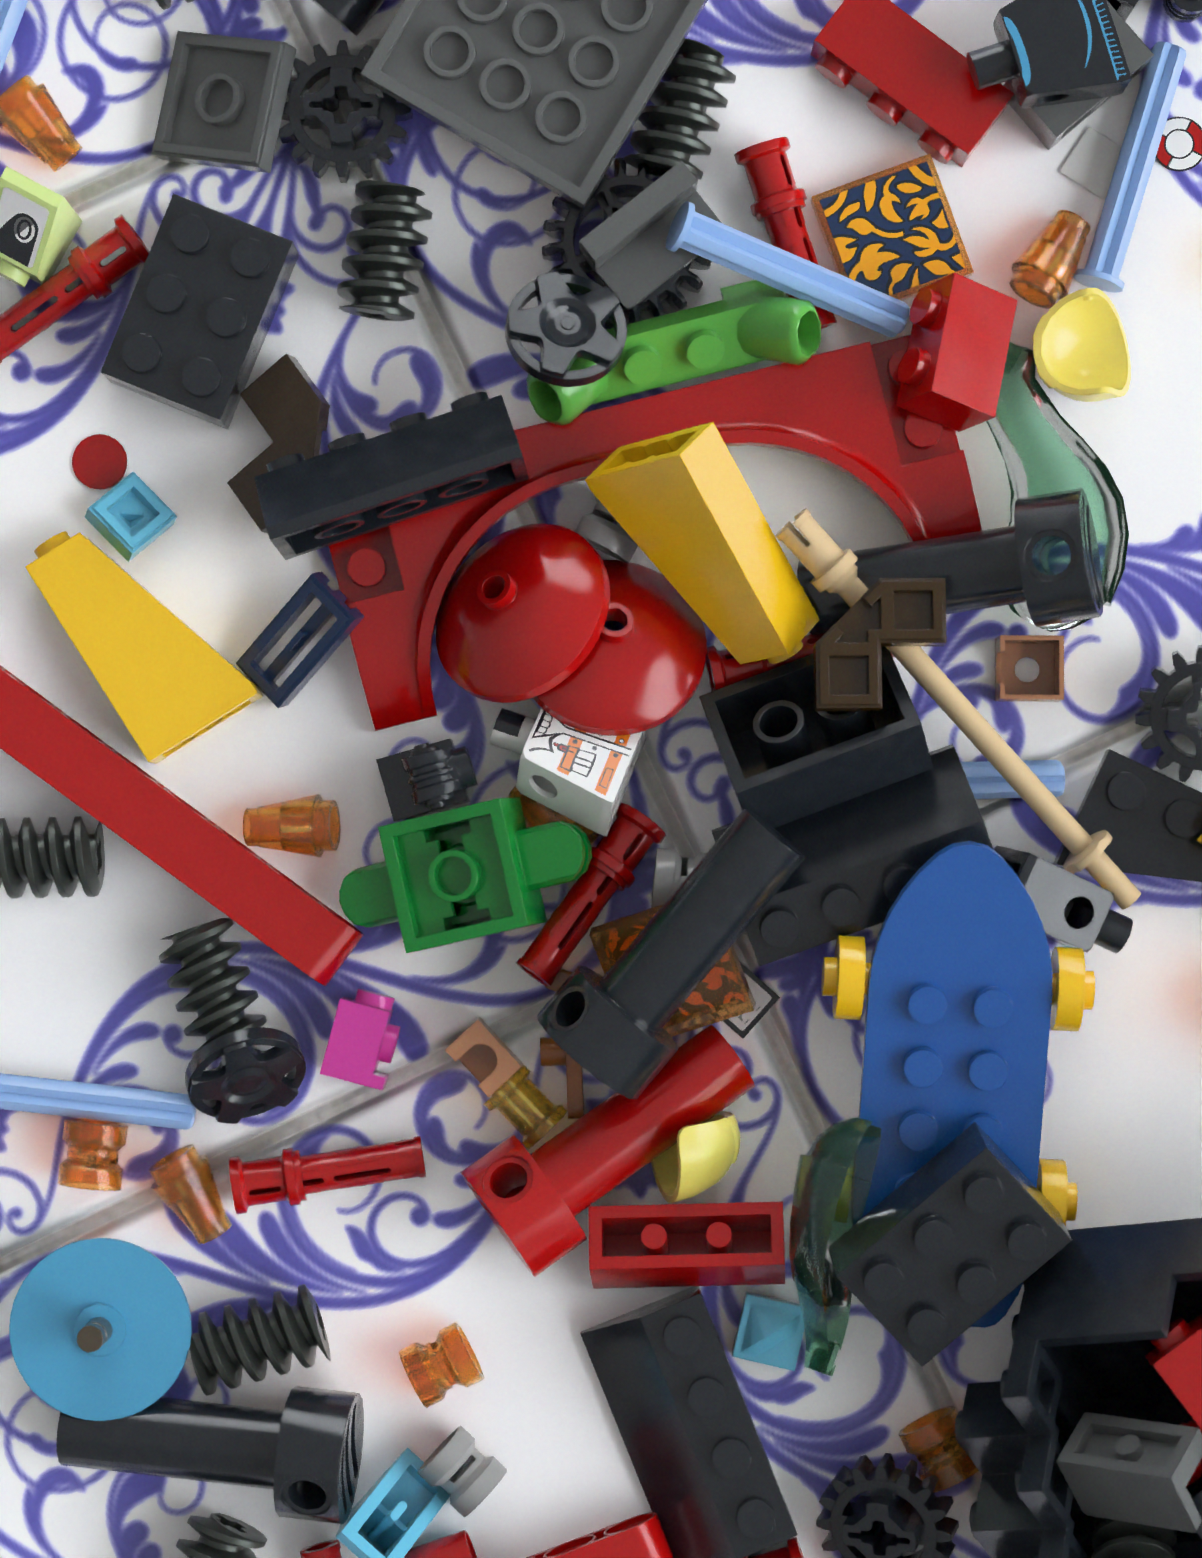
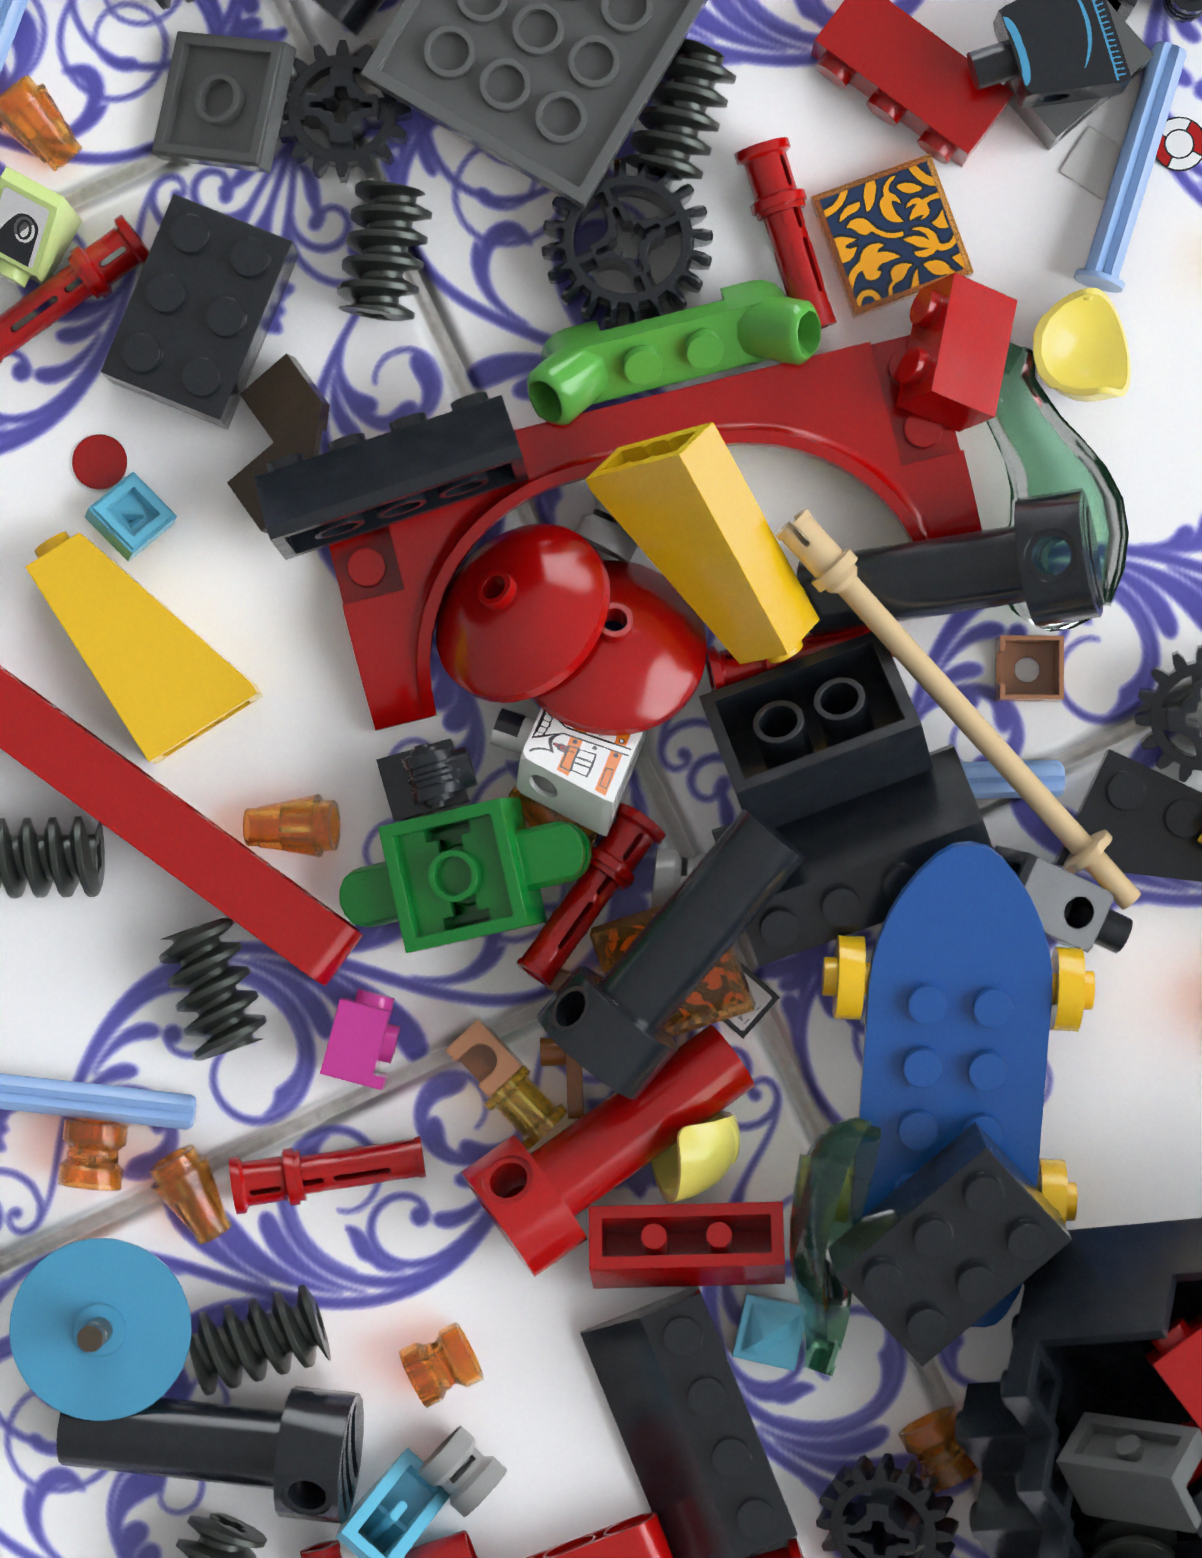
(246, 1078): black wheel -> none
(332, 604): dark blue tile -> none
(566, 329): wheel -> none
(631, 244): dark grey panel -> none
(786, 272): light blue axle -> none
(886, 615): dark brown tile -> none
(1050, 261): clear orange cone -> none

